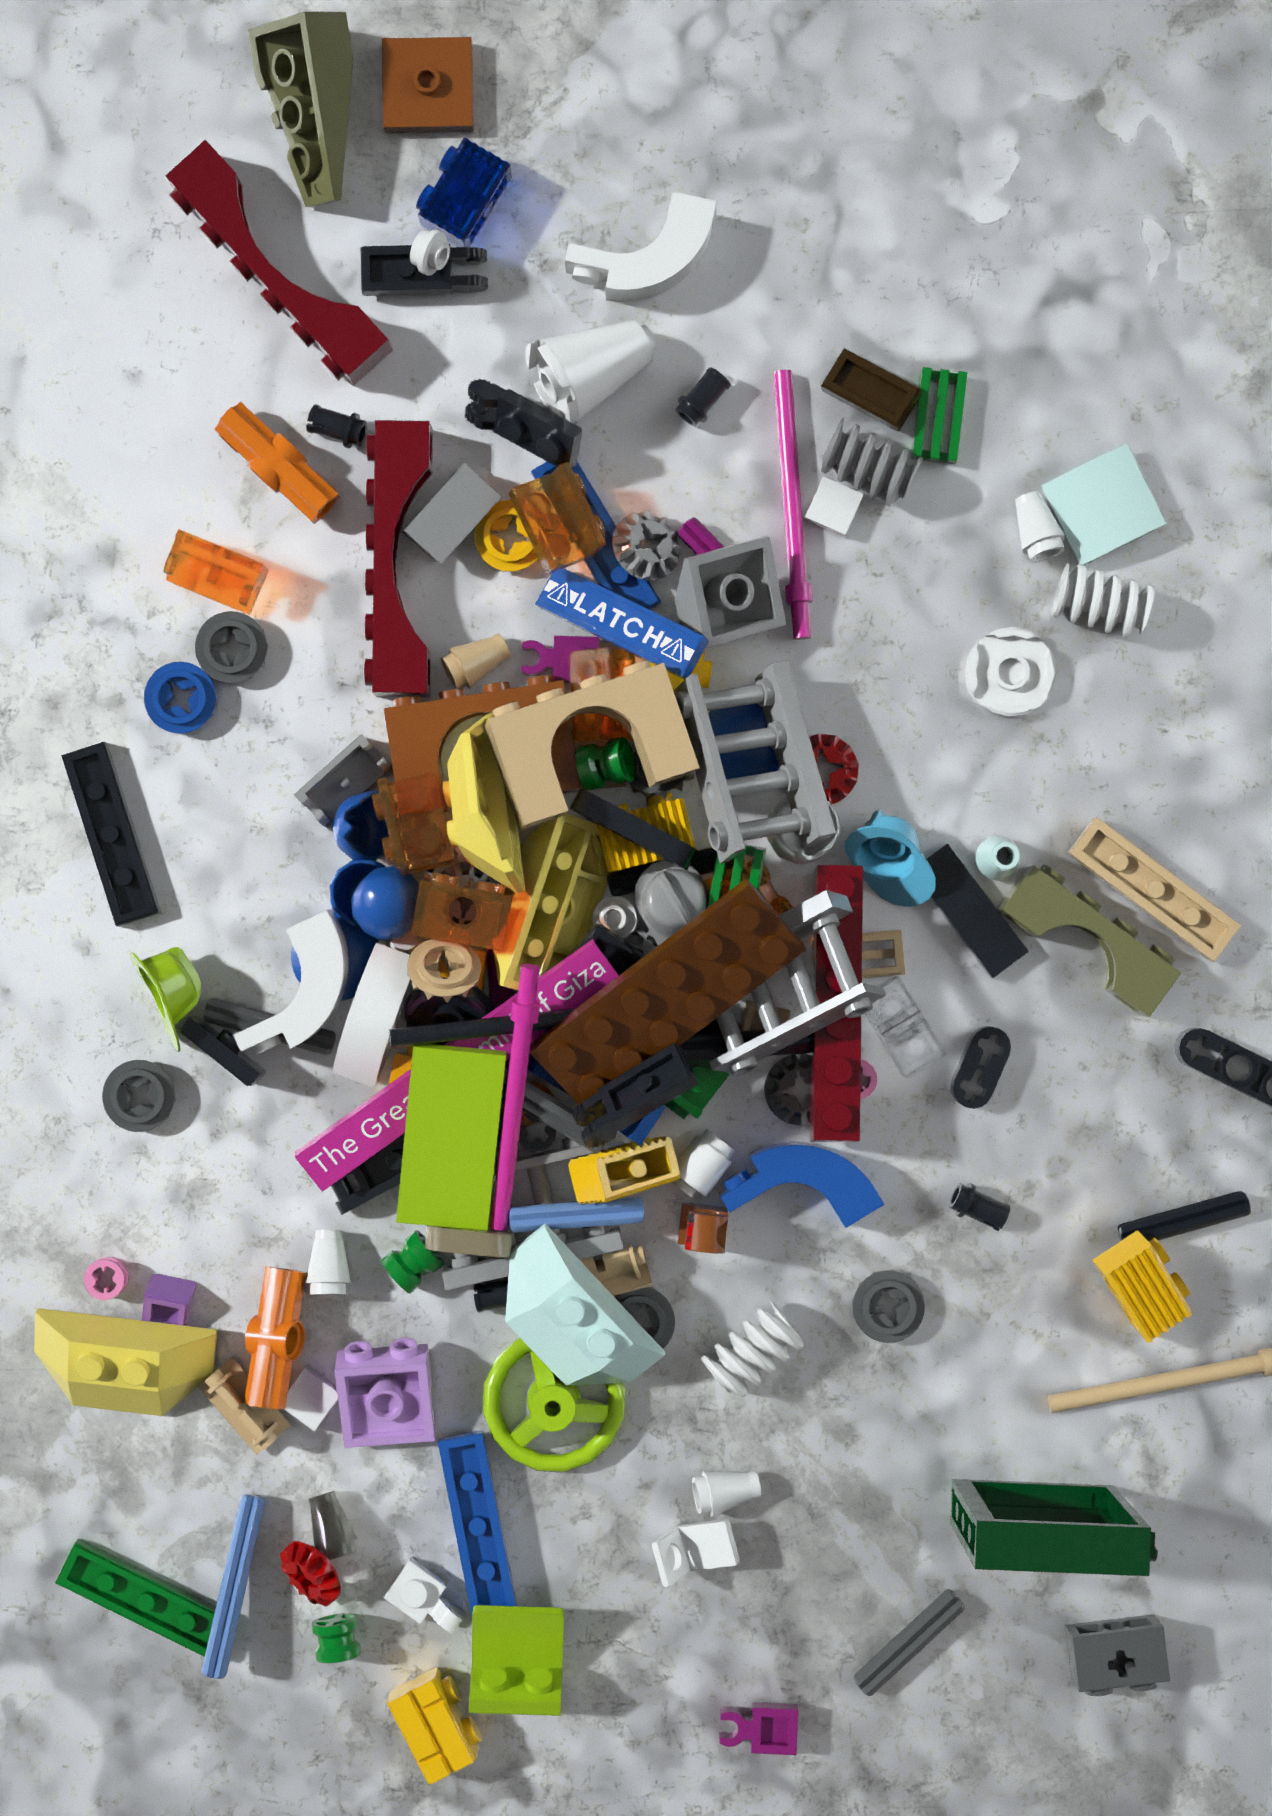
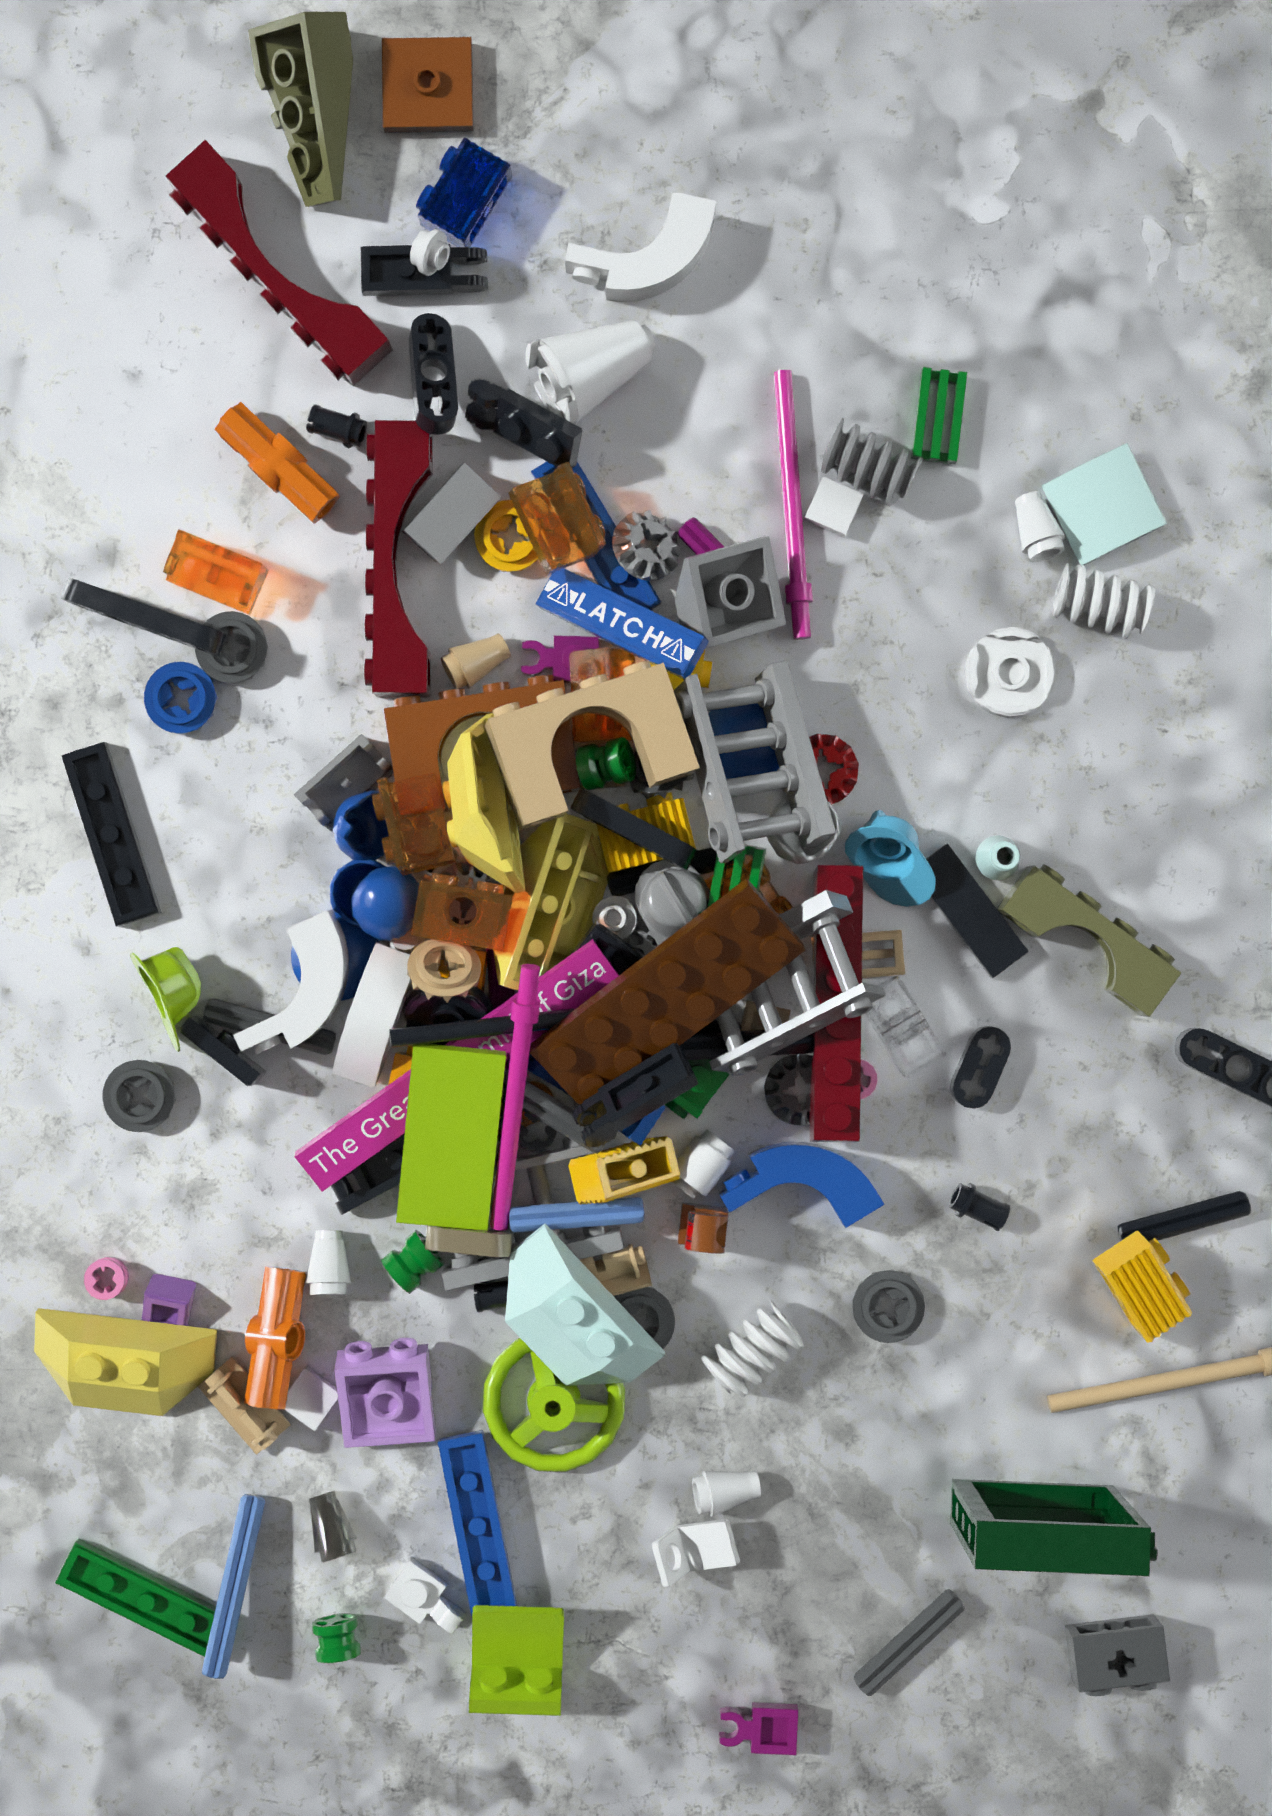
(144, 616): none -> black beam
(311, 1573): red gear -> none
(425, 389): none -> black beam
(434, 1724): yellow brick -> none
(702, 397): black pin -> none
(871, 390): dark brown tile -> none
(1154, 889): tan plate -> none

